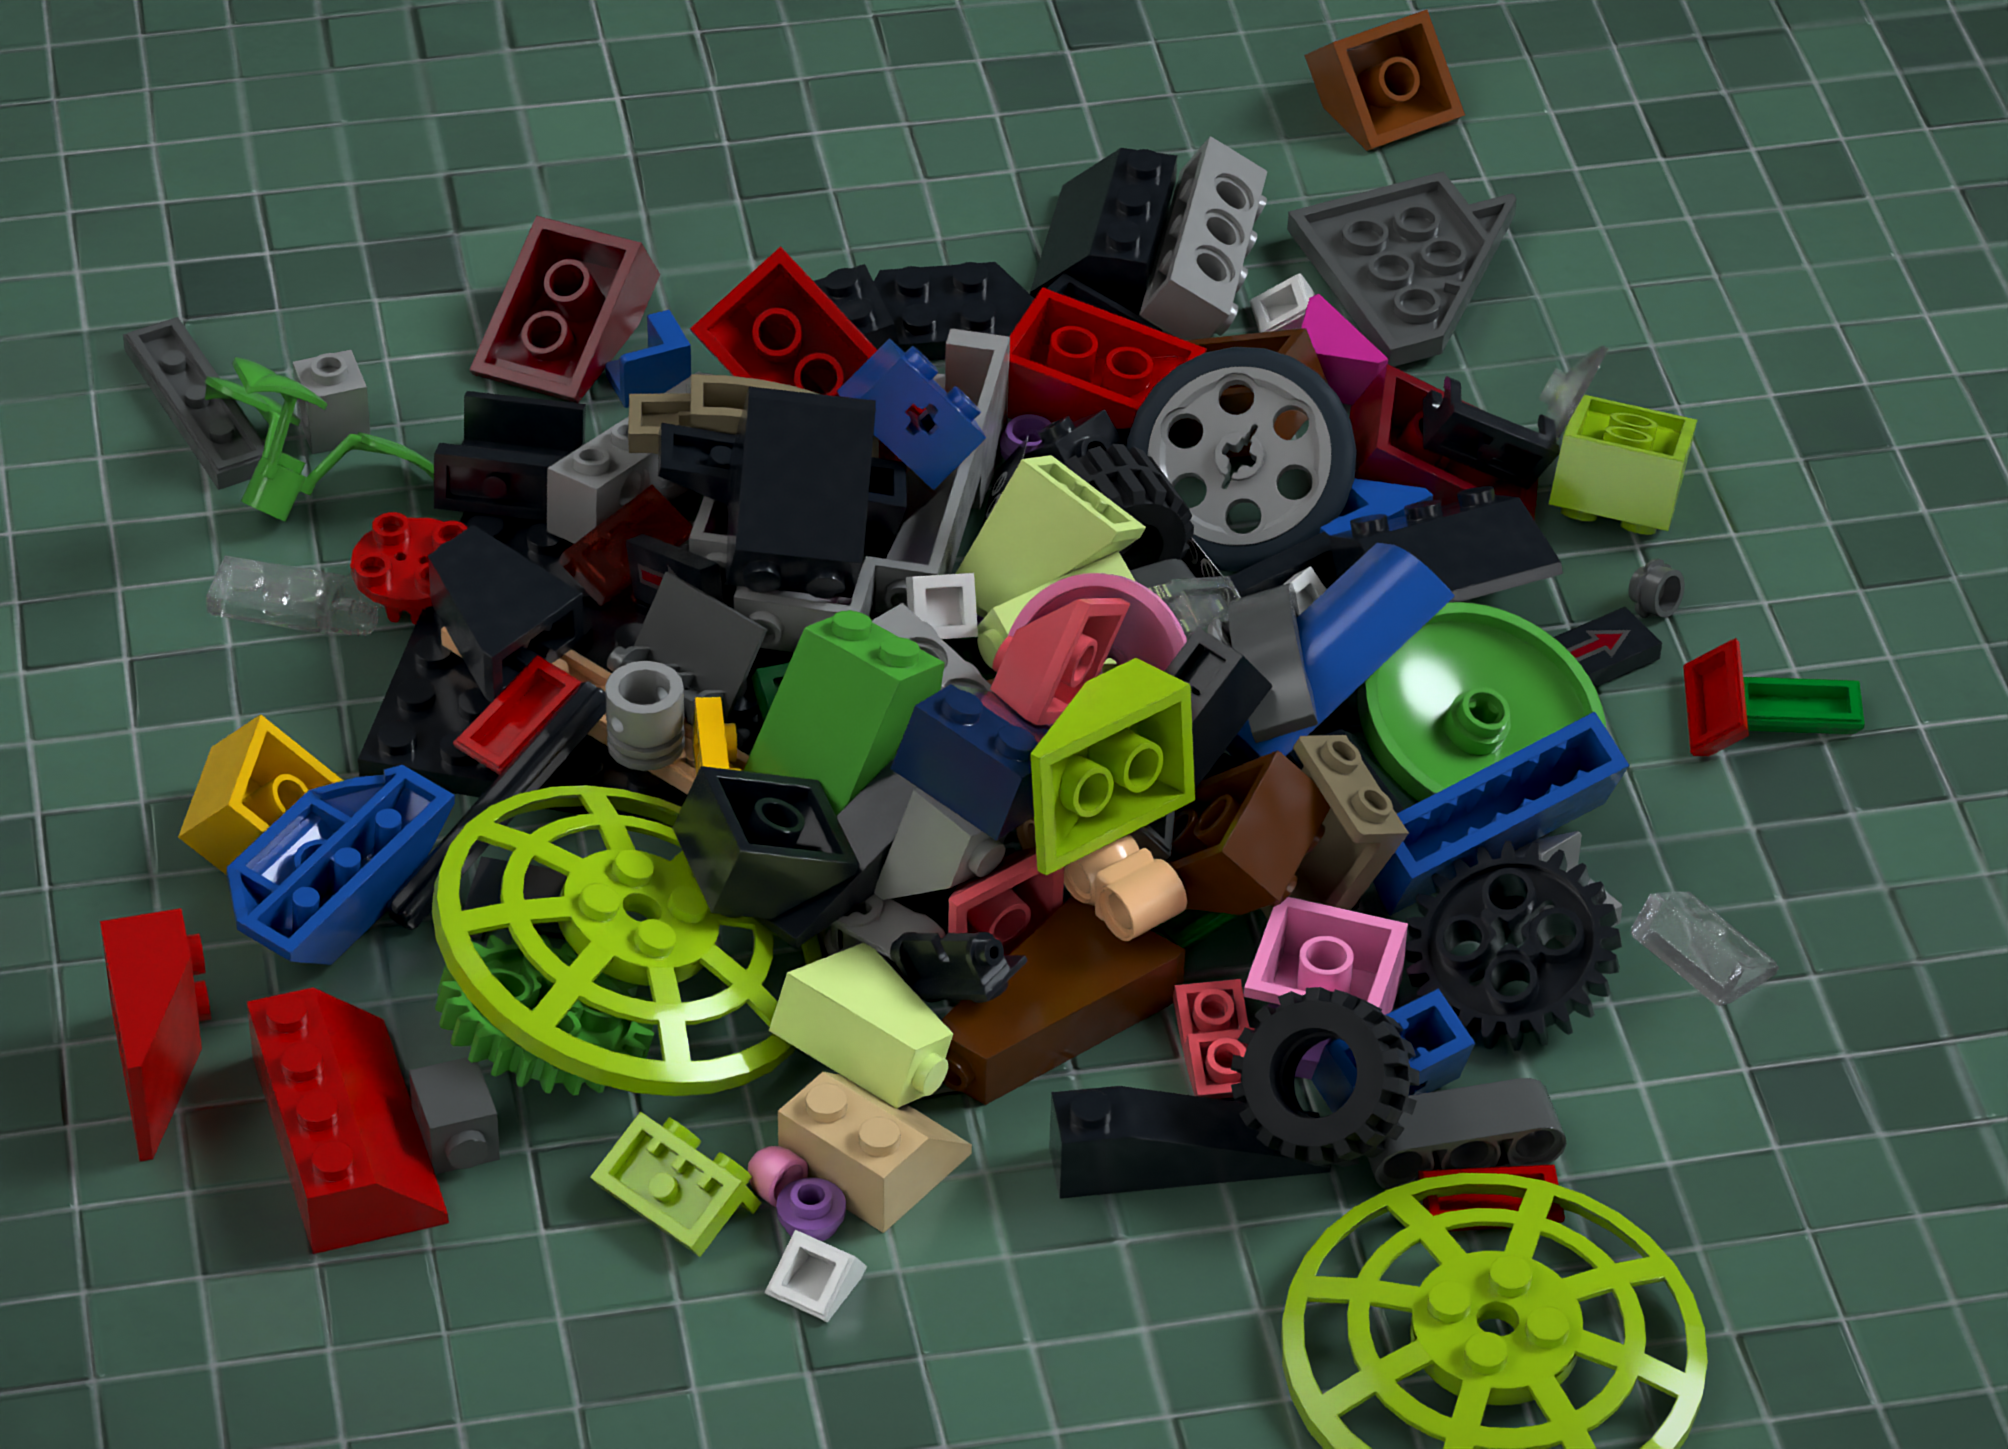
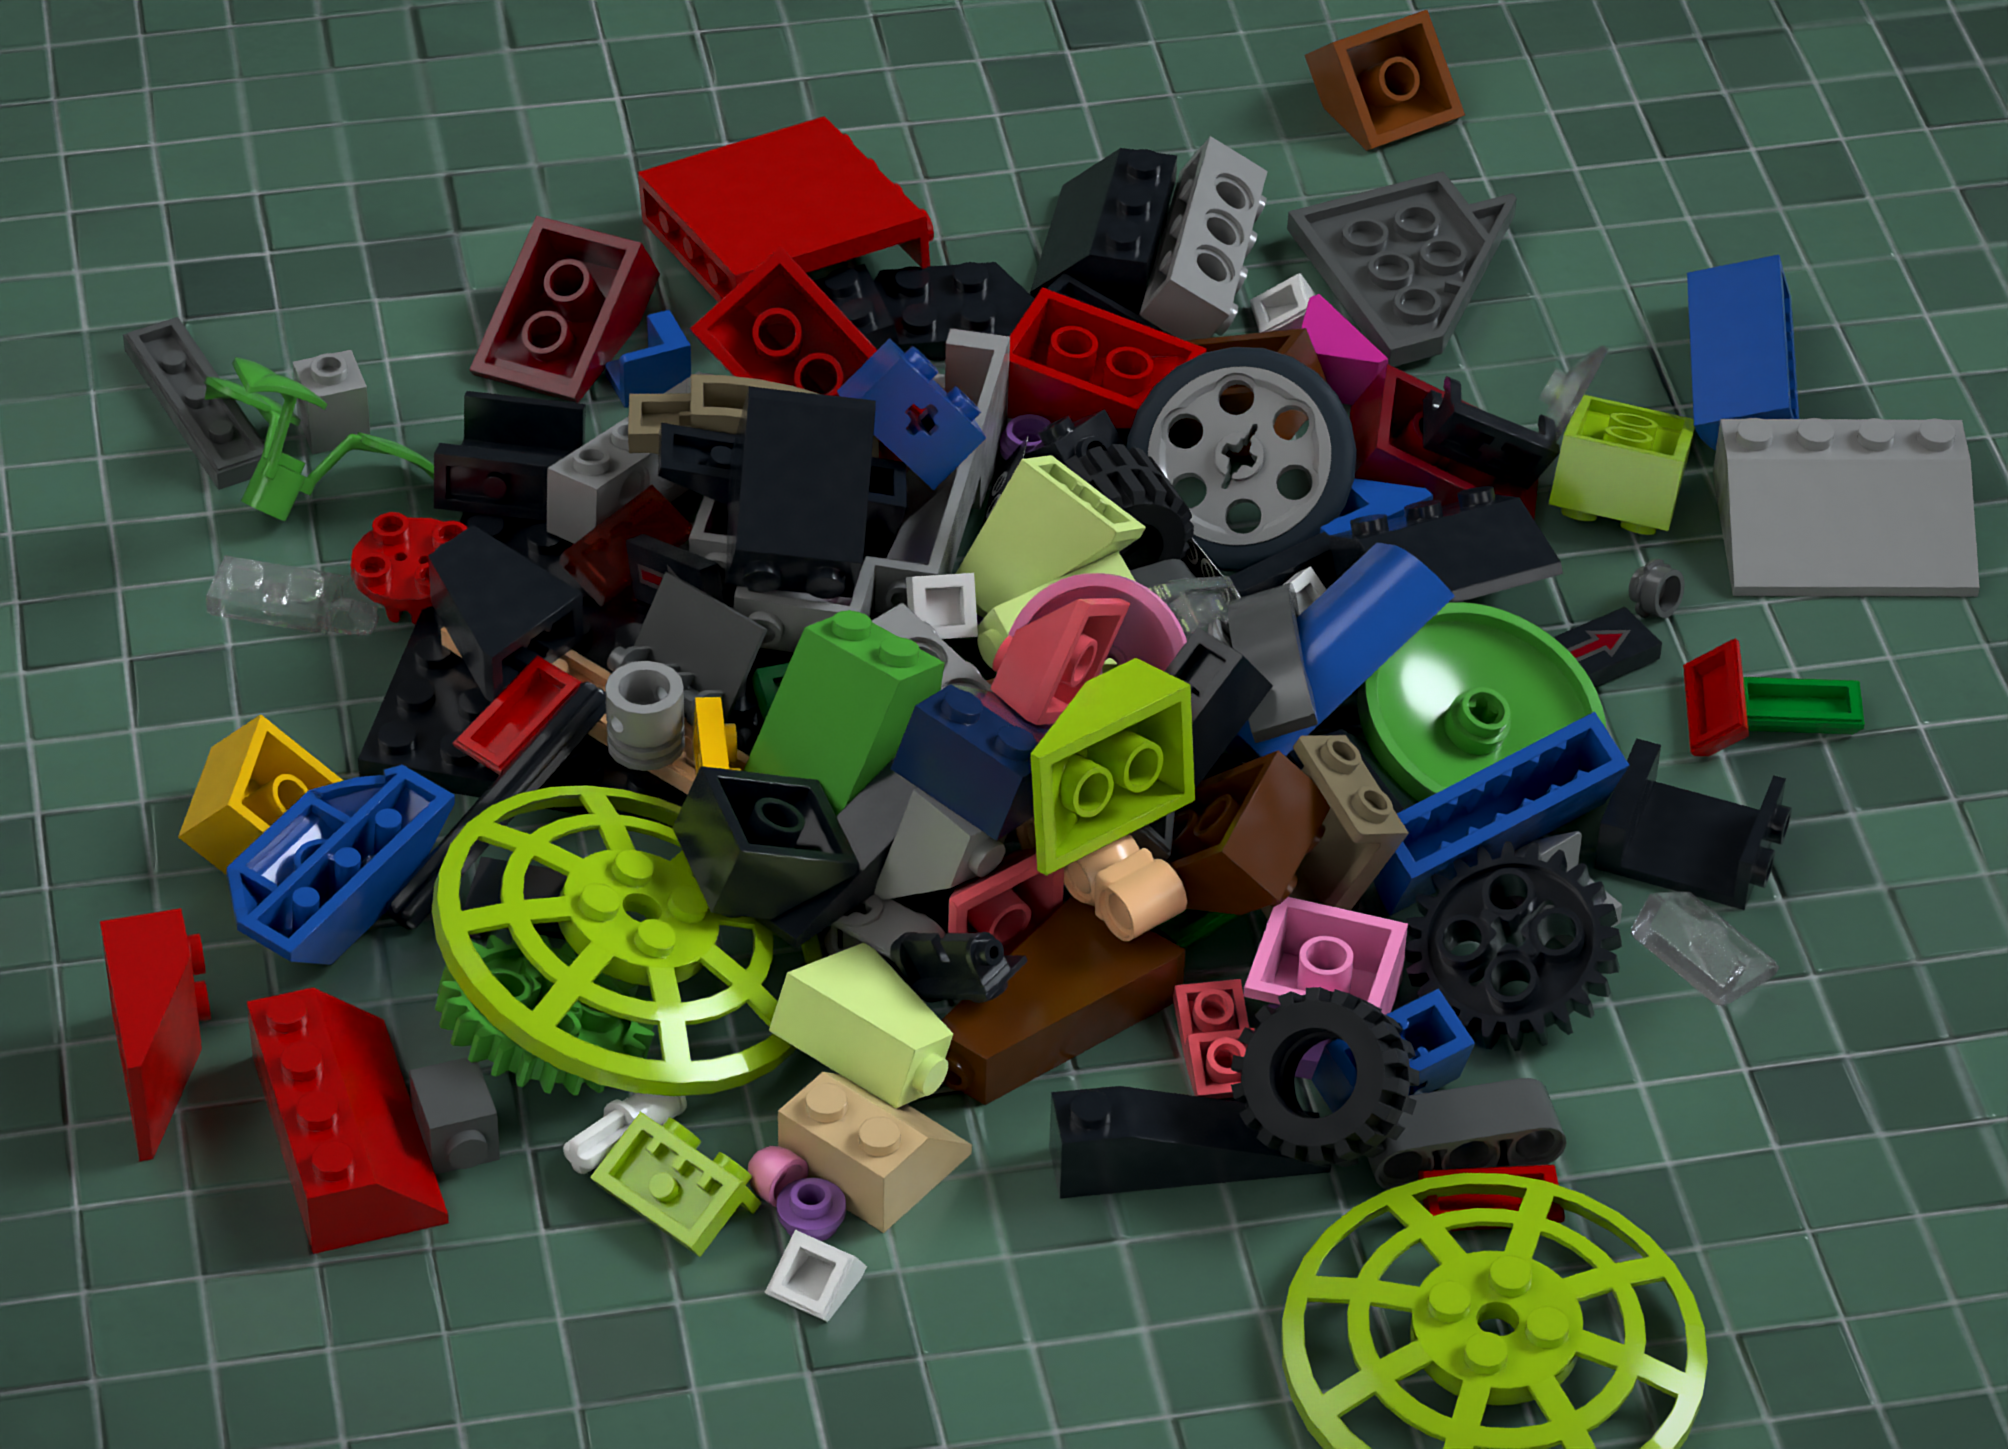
(594, 1143): none -> white axle
(779, 189): none -> red panel
(1688, 837): none -> black panel
(1741, 344): none -> blue brick
(1846, 507): none -> light grey slope

